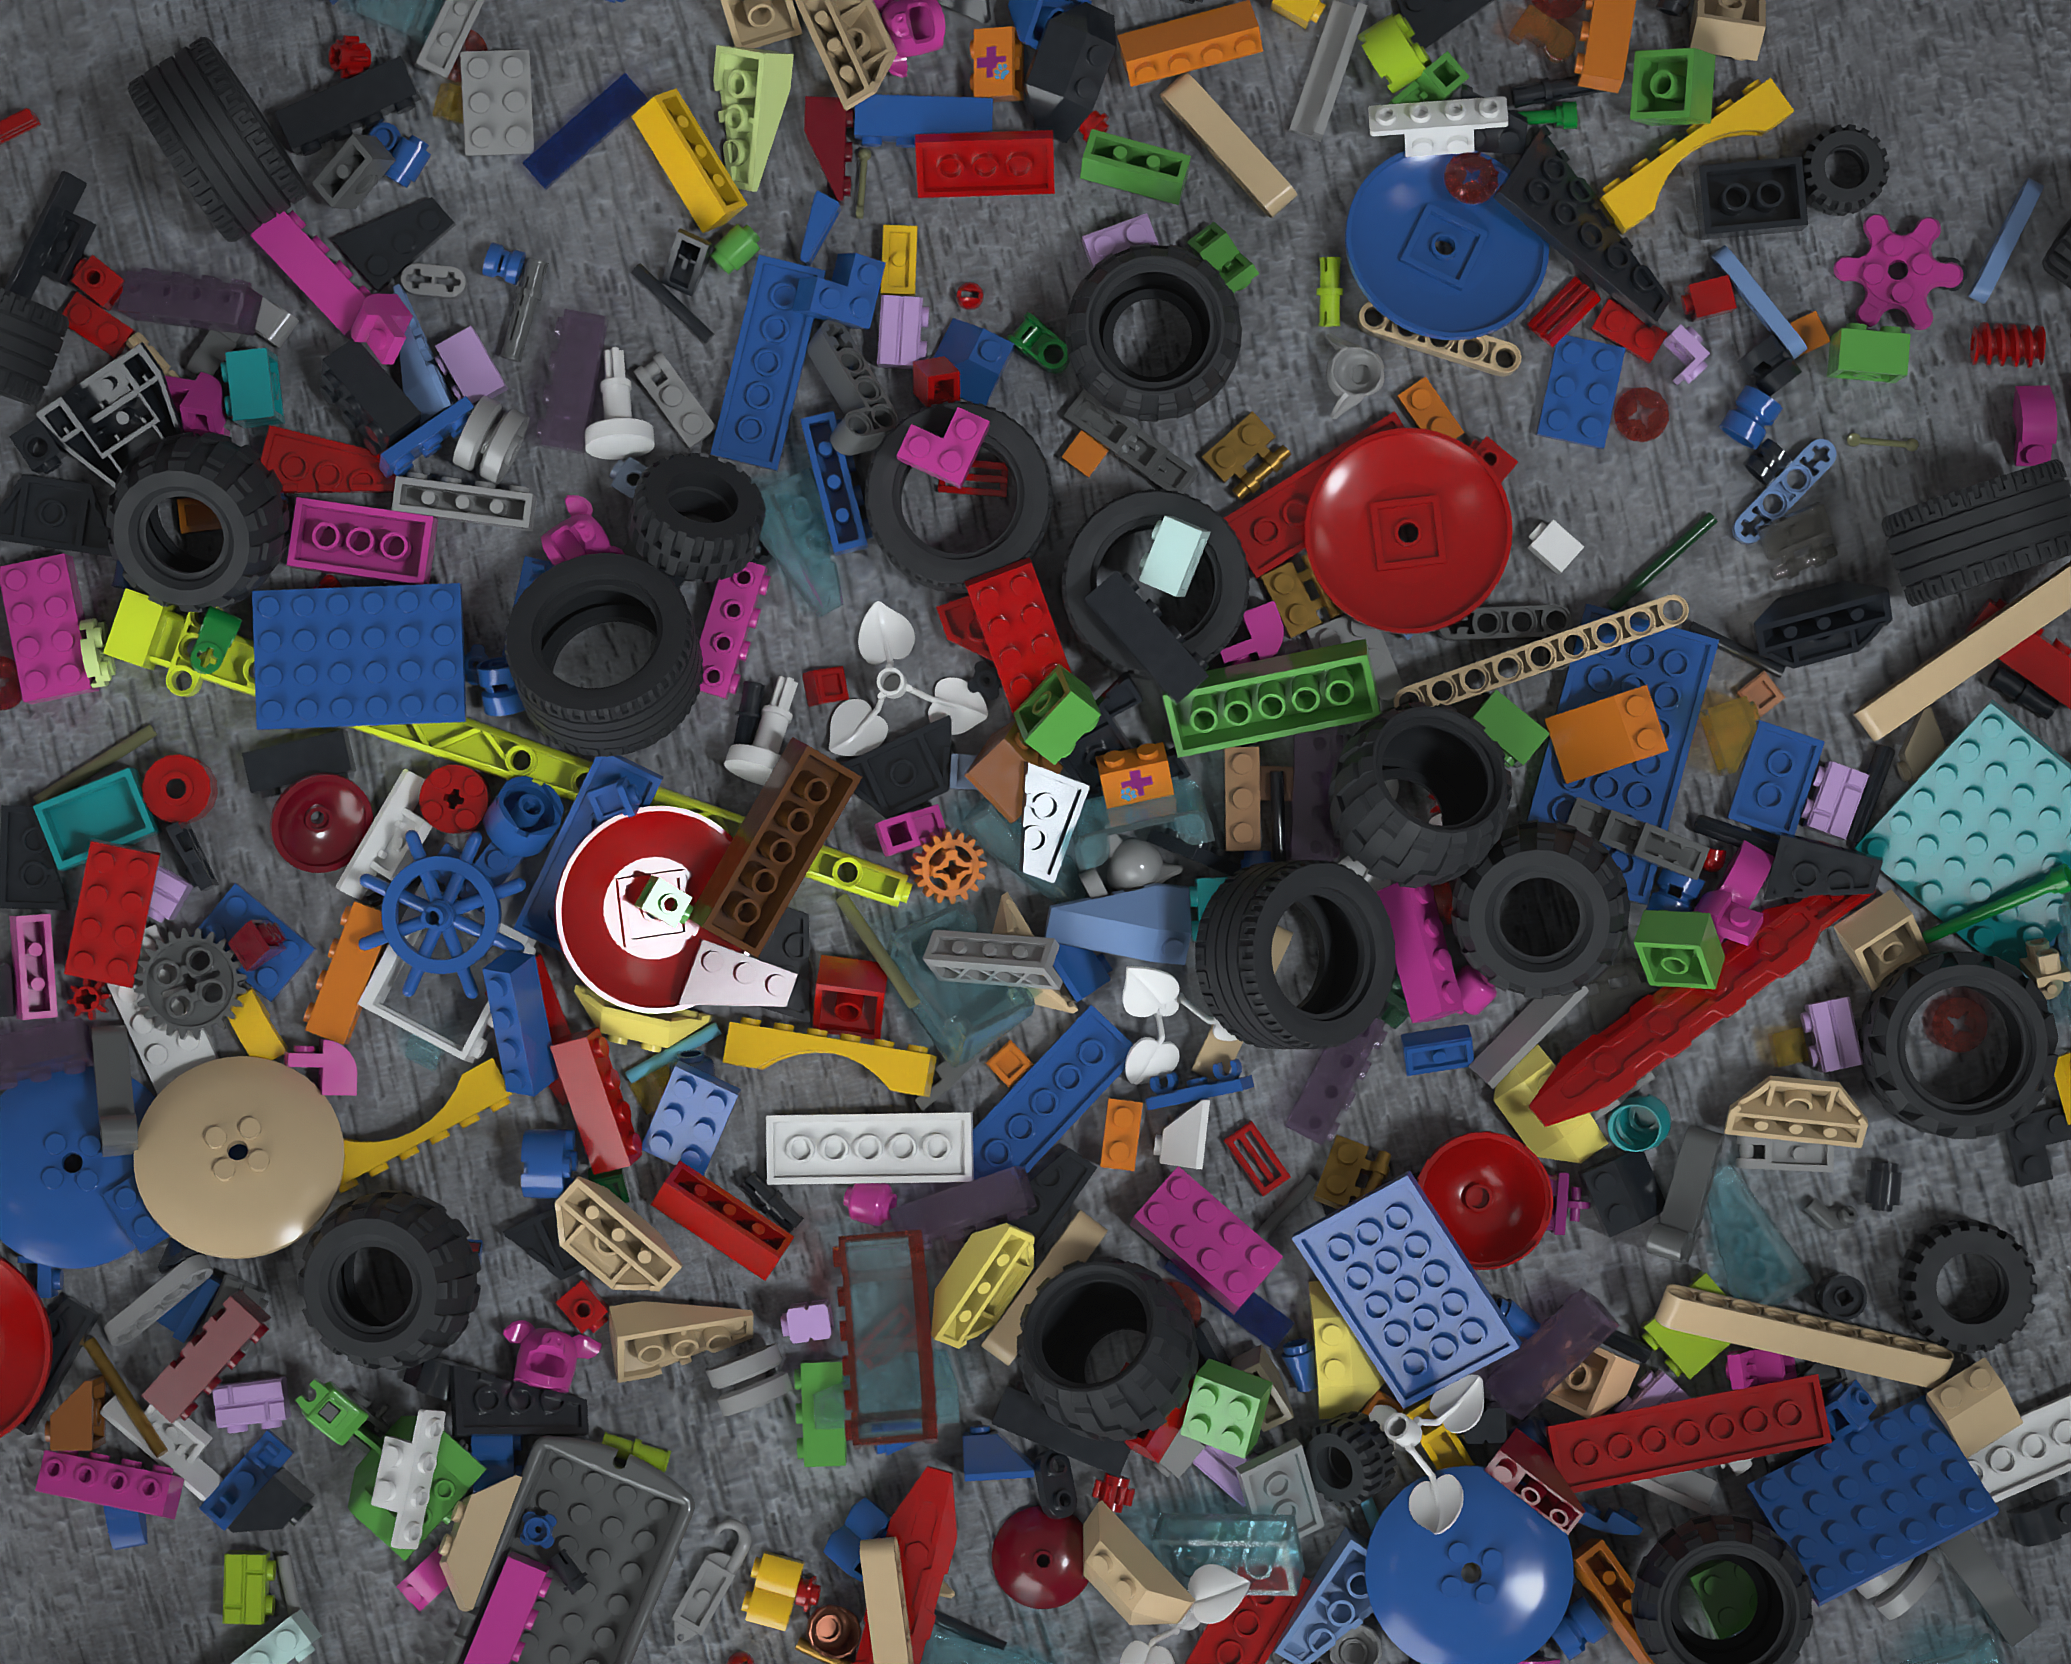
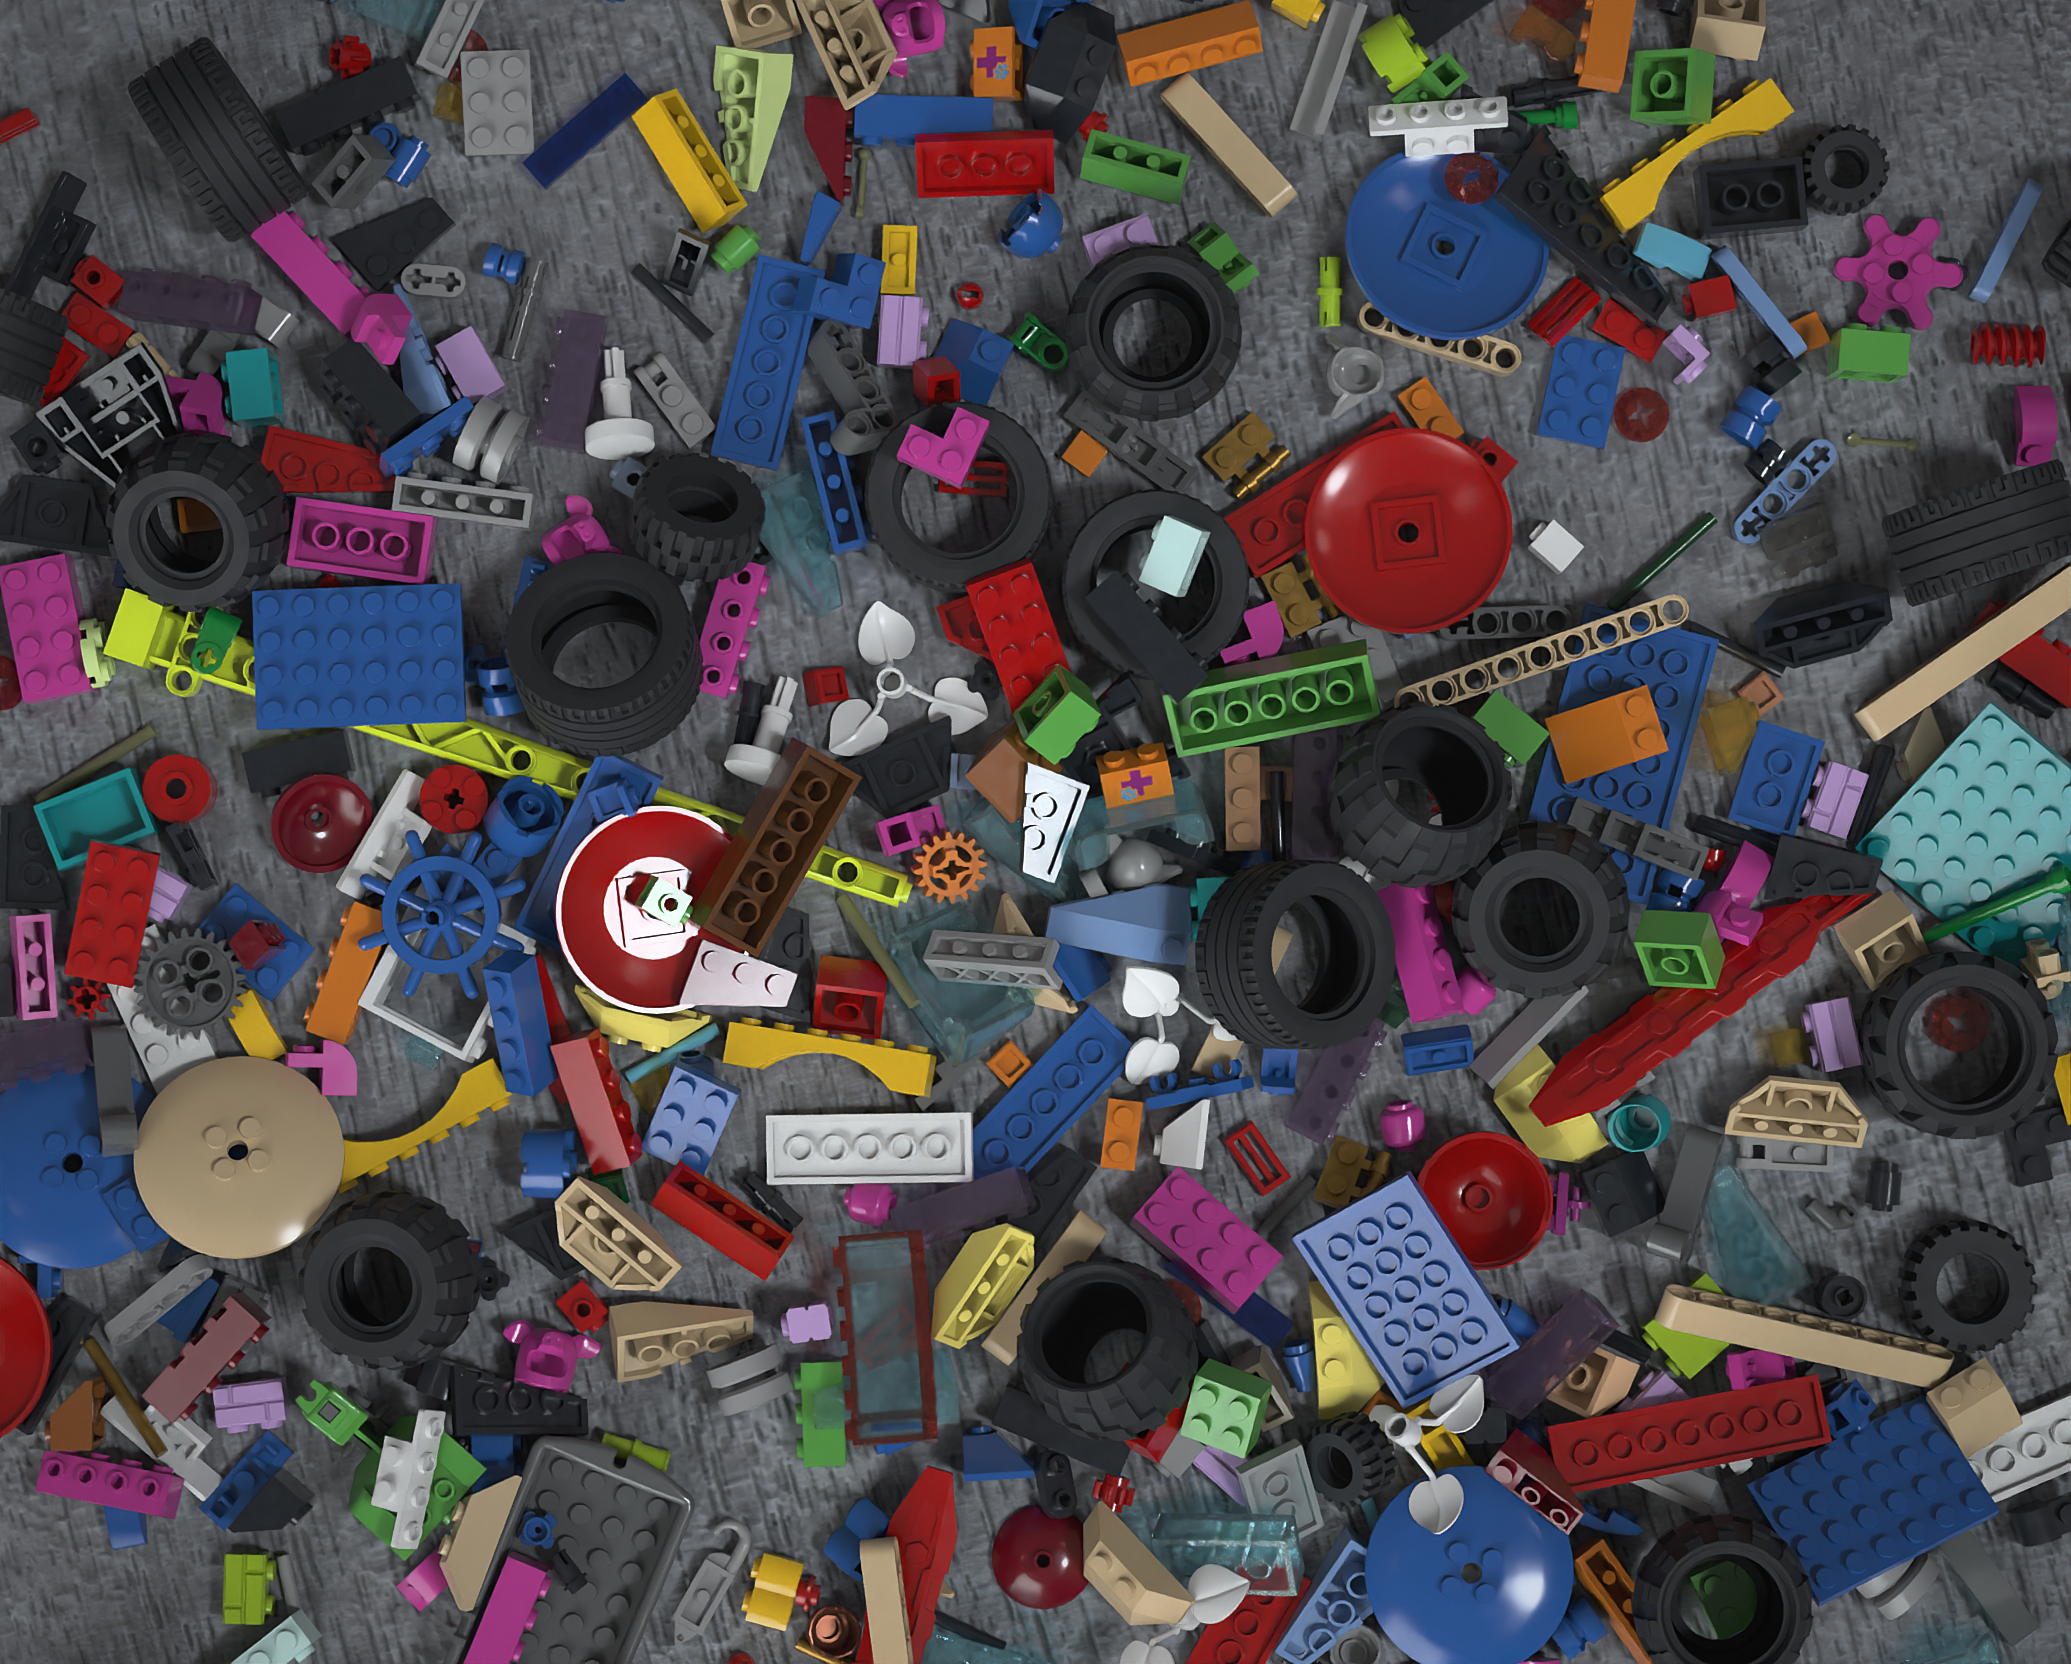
(68, 365): none -> red plate
(500, 1279): none -> black plate
(1033, 227): none -> blue cylinder
(1278, 1071): none -> blue bracket
(1403, 1125): none -> dark pink head
(1672, 250): none -> medium azure slope

